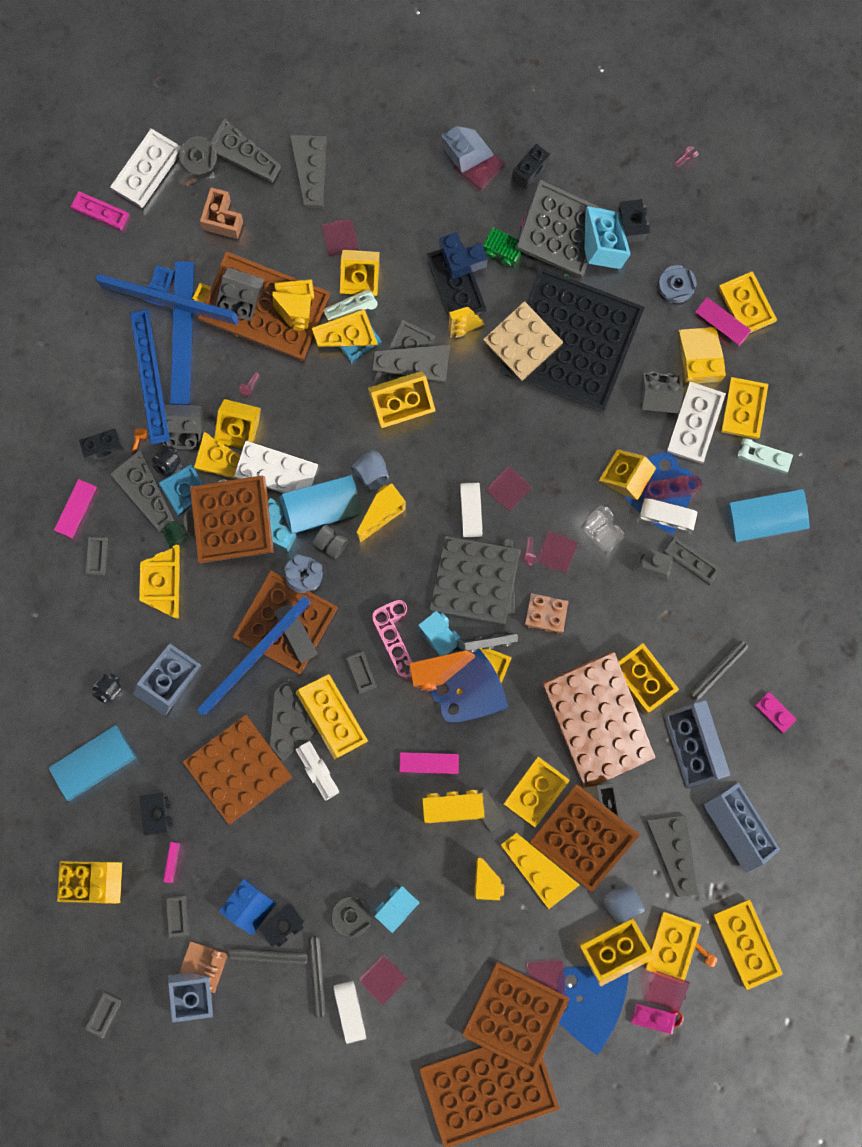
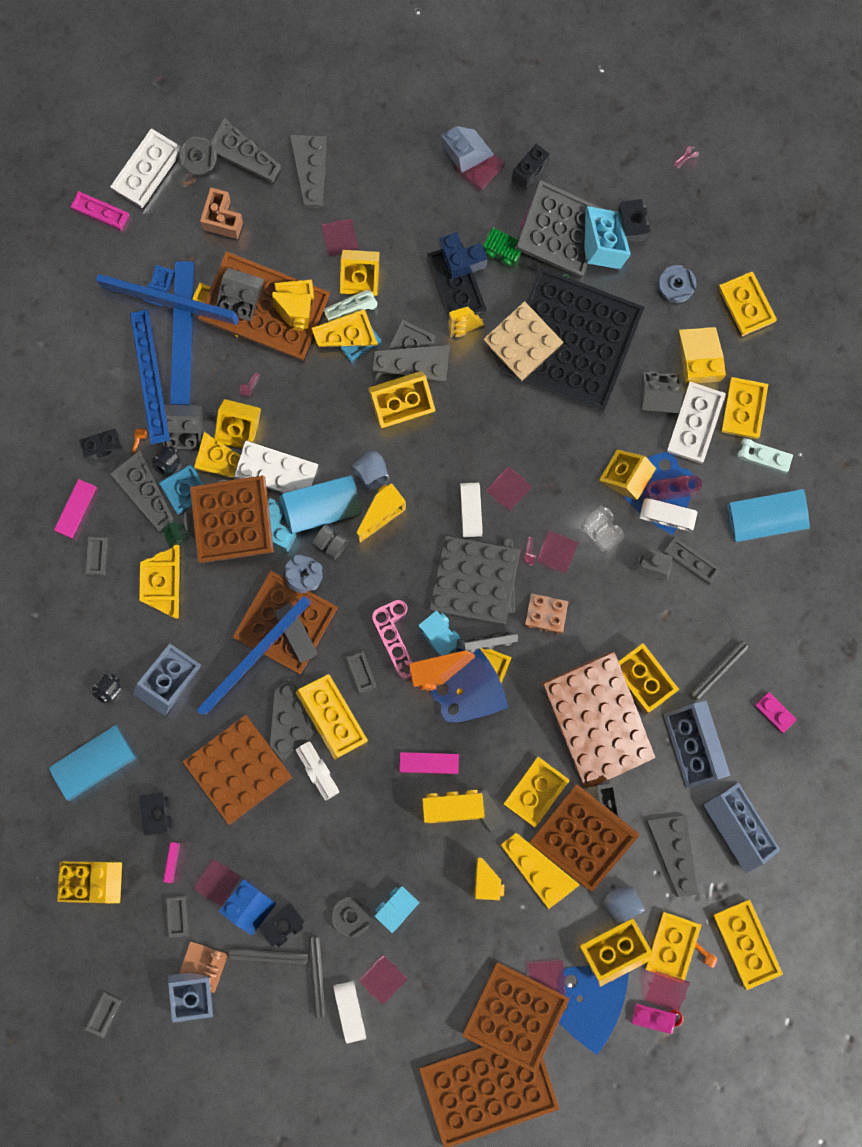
(217, 882): none -> clear pink piece
(723, 321): dark pink tile -> none

